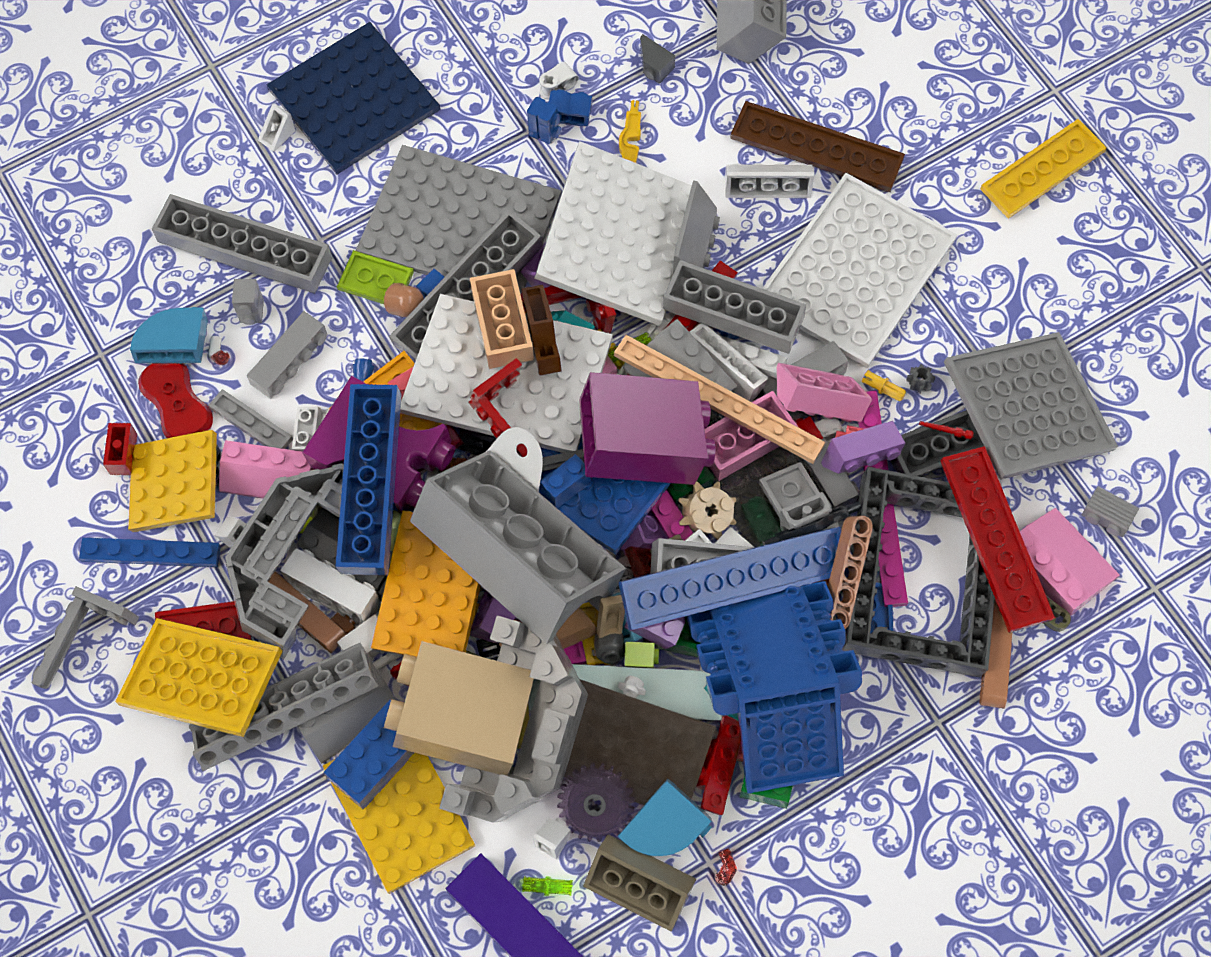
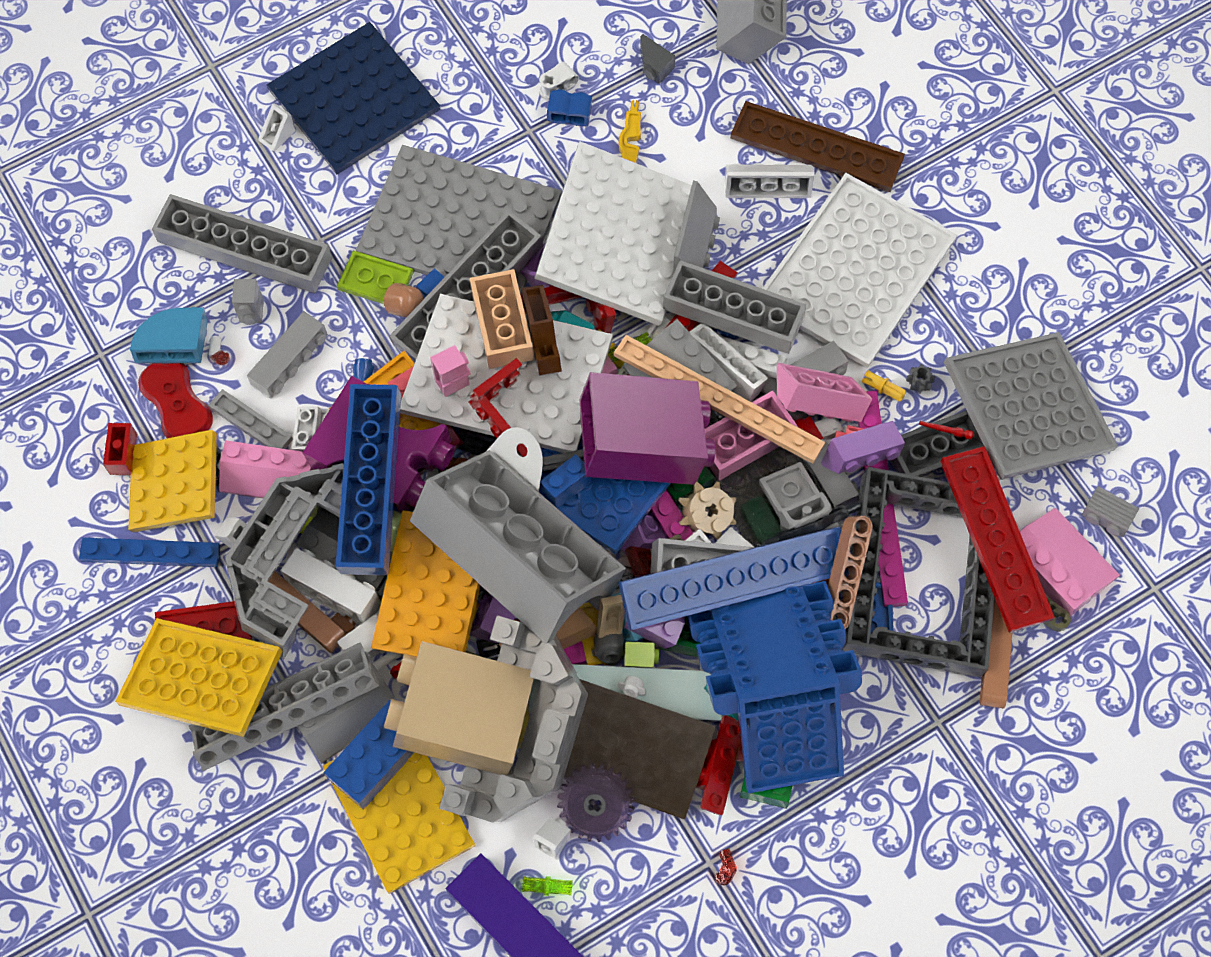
(69, 627): light grey bracket -> none
(450, 370): none -> bright pink piece
(543, 120): blue brick -> none
(639, 882): dark tan slope -> none
(666, 823): dark azure brick -> none
(1043, 168): yellow plate -> none

